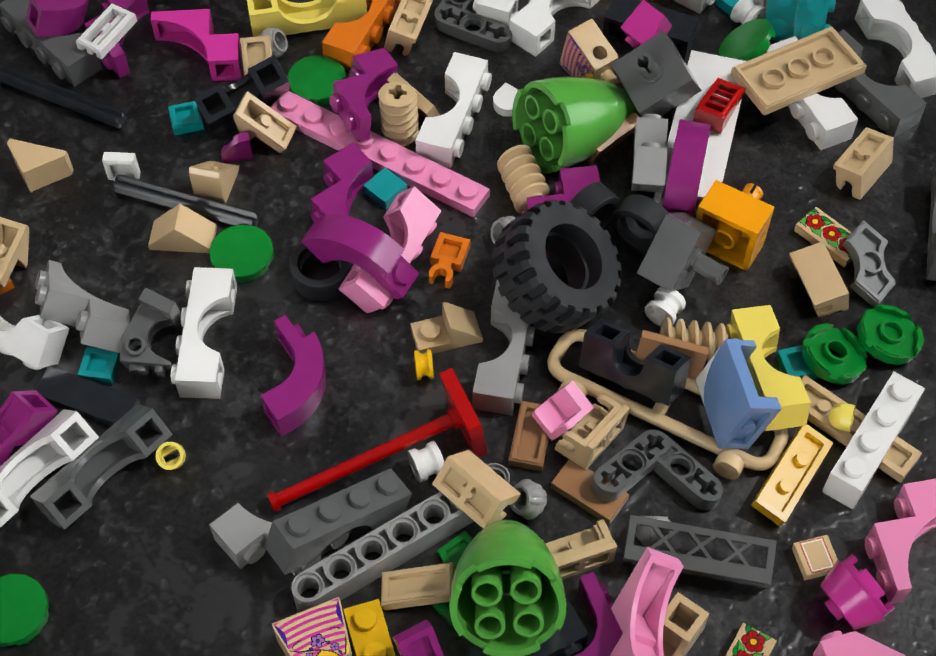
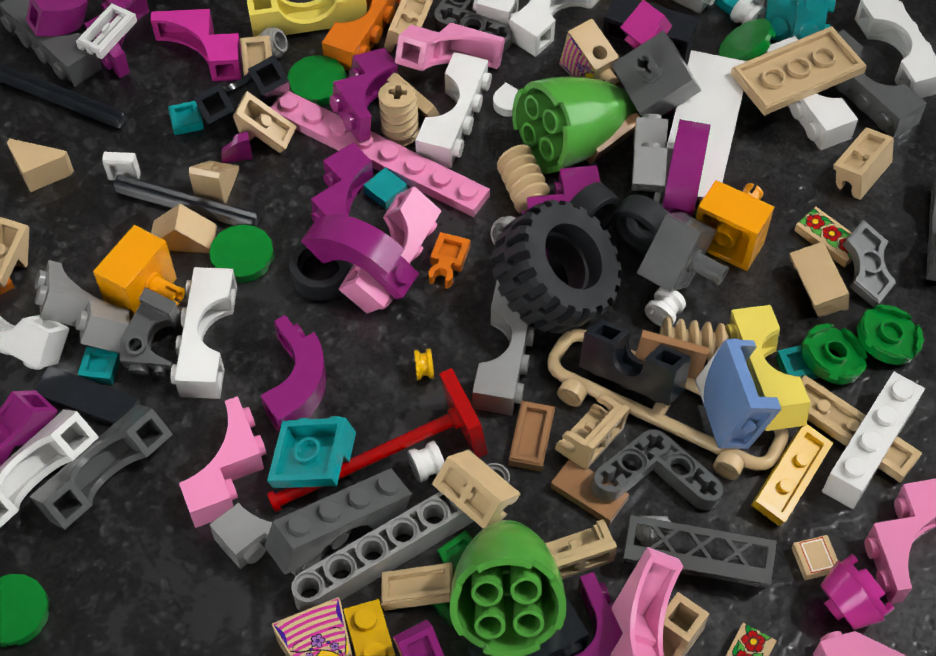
(132, 265): none -> light orange brick
(167, 449): light yellow hinge -> none
(212, 489): none -> bright pink arch
(311, 452): none -> teal plate
(425, 48): none -> bright pink arch
(450, 331): tan slope -> none
(531, 500): light grey piece -> none
(562, 410): bright pink panel -> none
(717, 119): red slope -> none
(842, 416): light yellow hinge -> none

